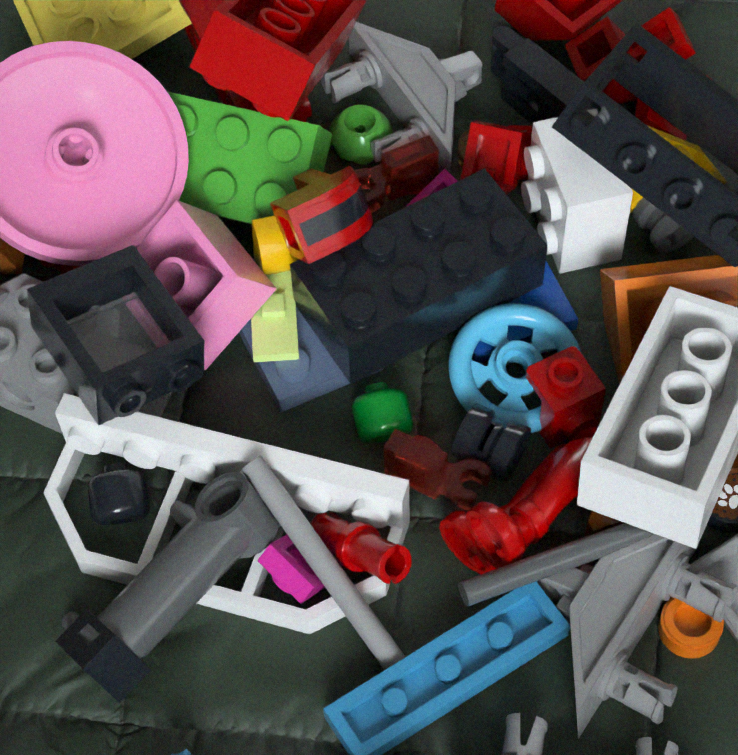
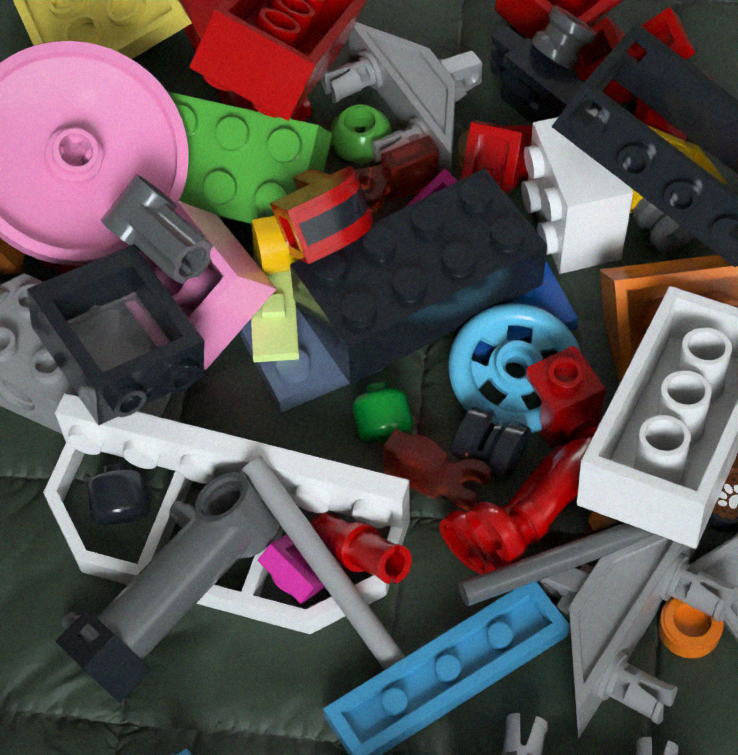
(148, 221): none -> dark grey piece
(563, 37): none -> dark grey wheel

